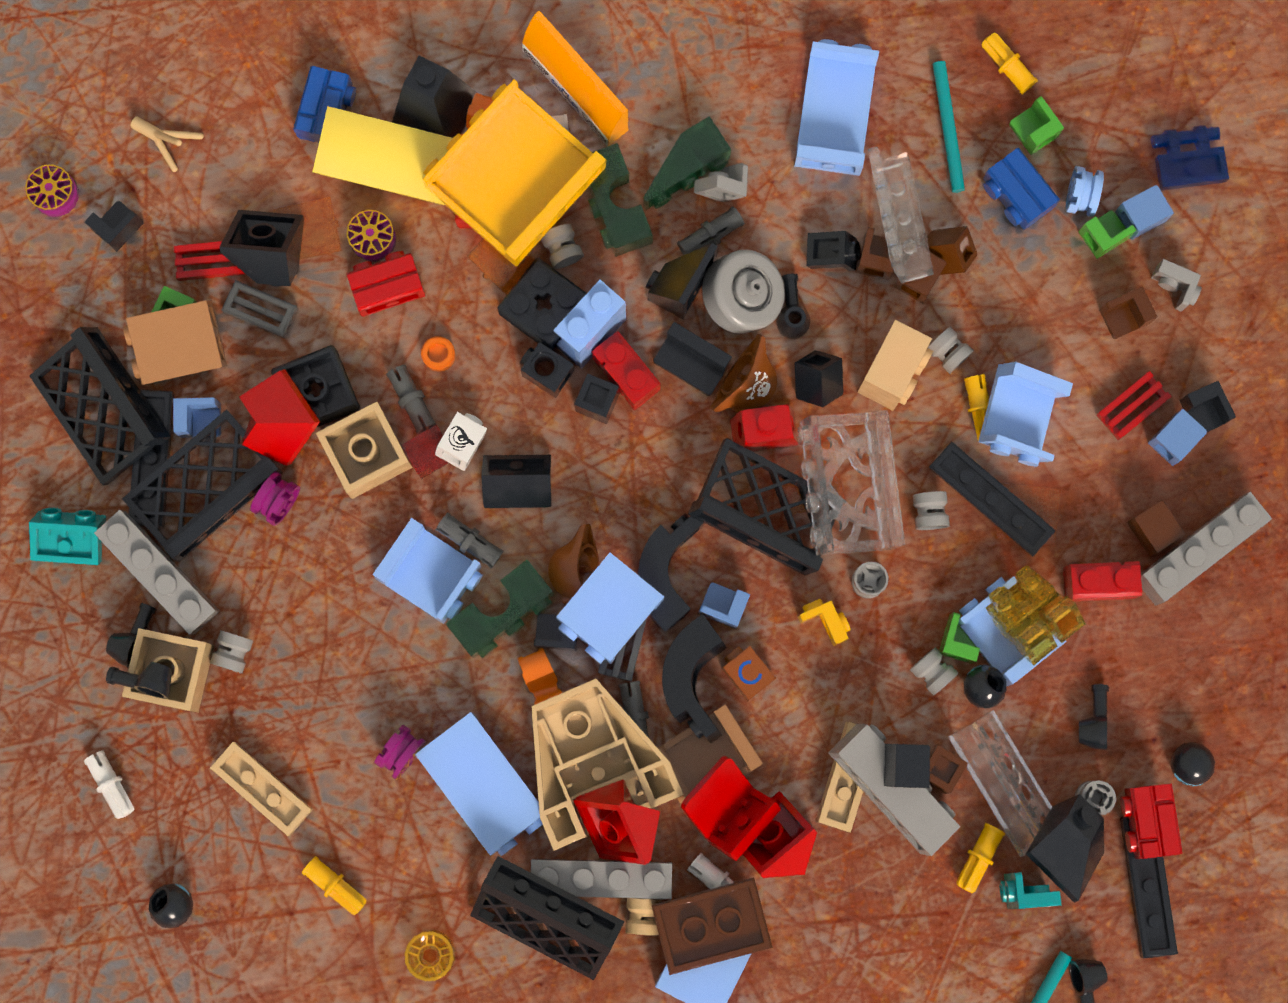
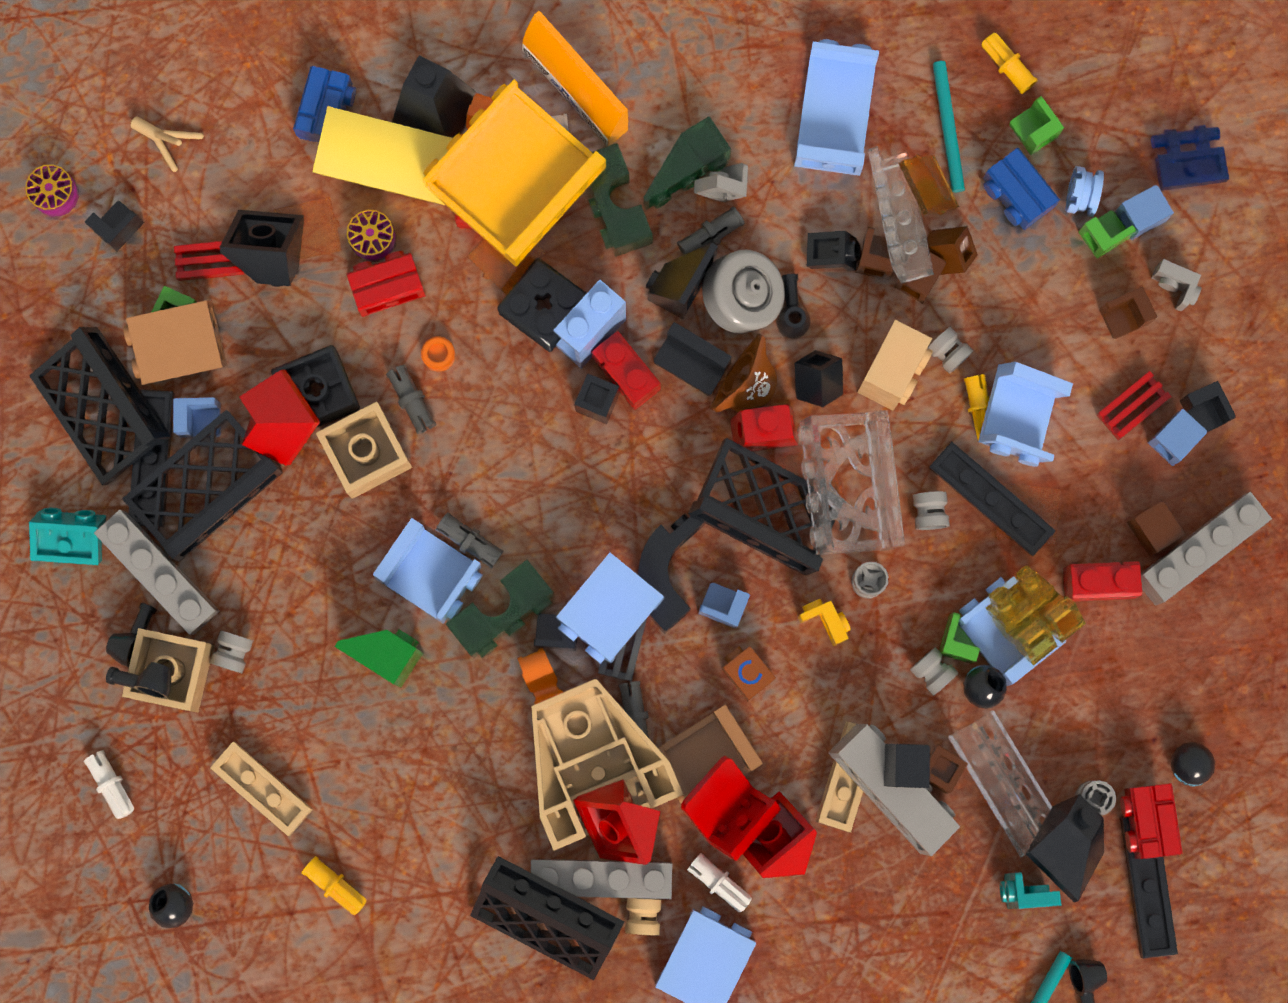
(275, 498): magenta wheel -> none
(285, 320): dark grey tile -> none
(384, 653): none -> green slope
(399, 752): magenta wheel -> none
(422, 452): clear red panel -> none
(425, 969): wheel -> none
(461, 440): white brick -> none
(481, 785): light blue panel -> none
(516, 481): black panel -> none
(557, 379): black brick -> none
(562, 246): light grey wheel -> none
(574, 563): dark orange hat -> none
(682, 666): black arch -> none
(711, 926): reddish brown tile -> none
(928, 185): none -> clear orange piece
(980, 858): yellow axle -> none
(1094, 729): black bar -> none

